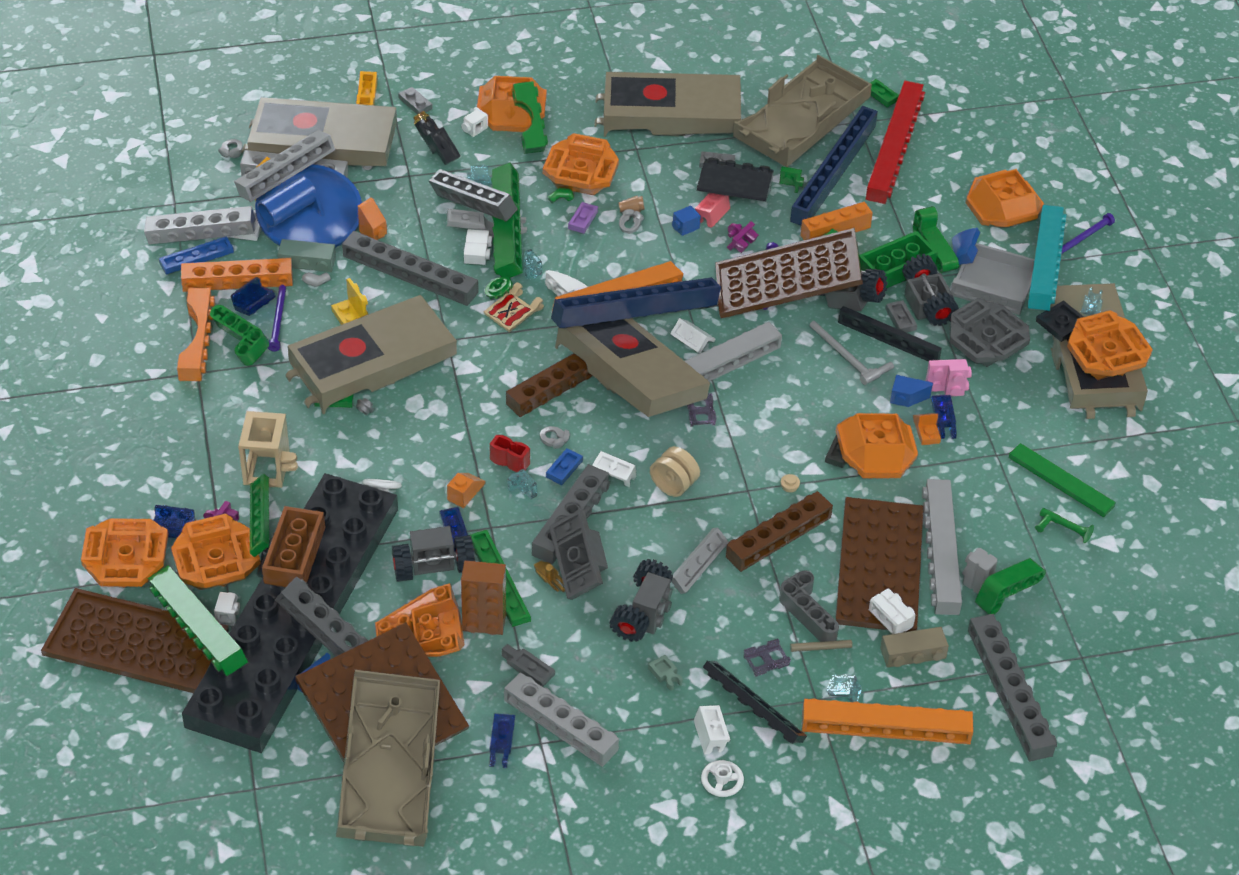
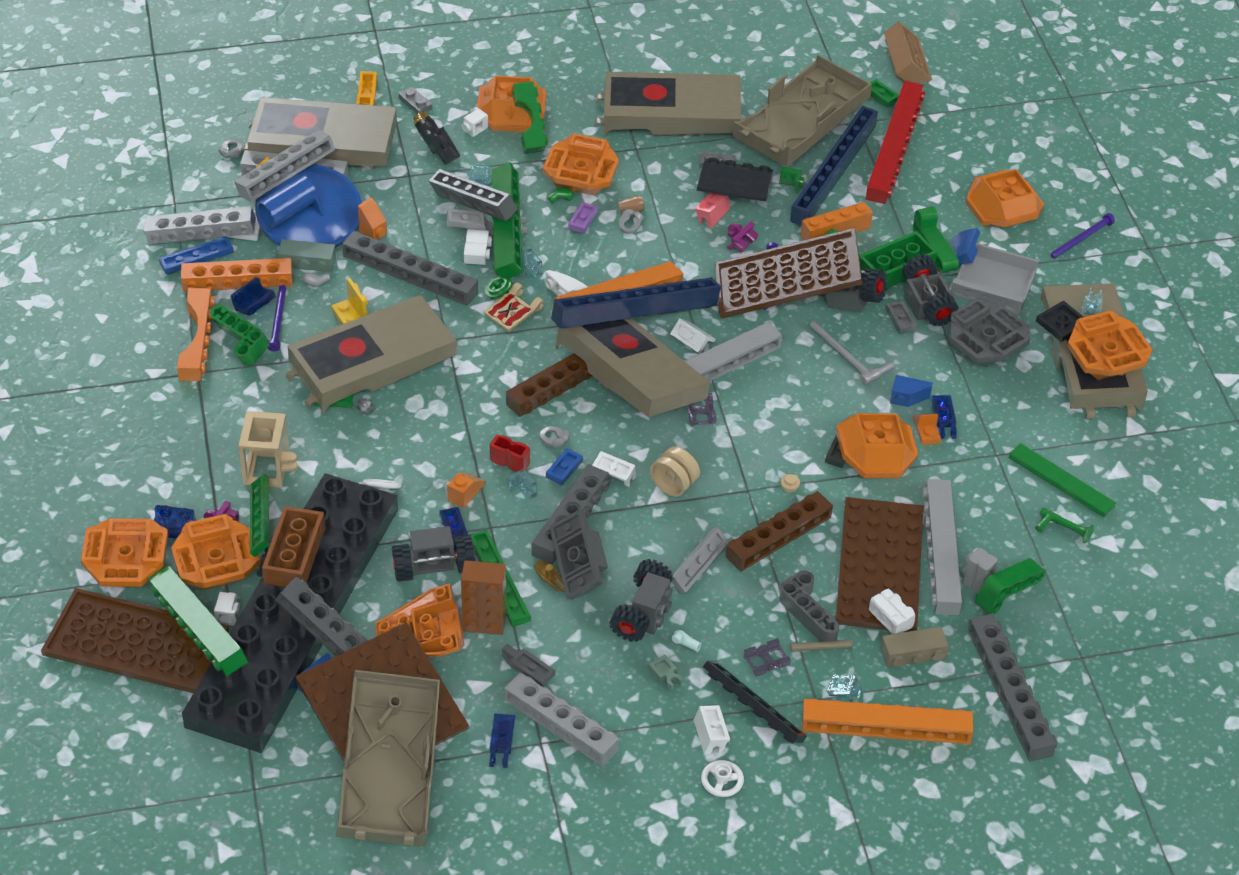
(684, 639): none -> light aqua arm
(686, 220): blue brick -> none
(889, 334): black plate -> none
(907, 54): none -> medium nougat slope
(949, 376): bright pink plate -> none
(1047, 258): teal brick -> none

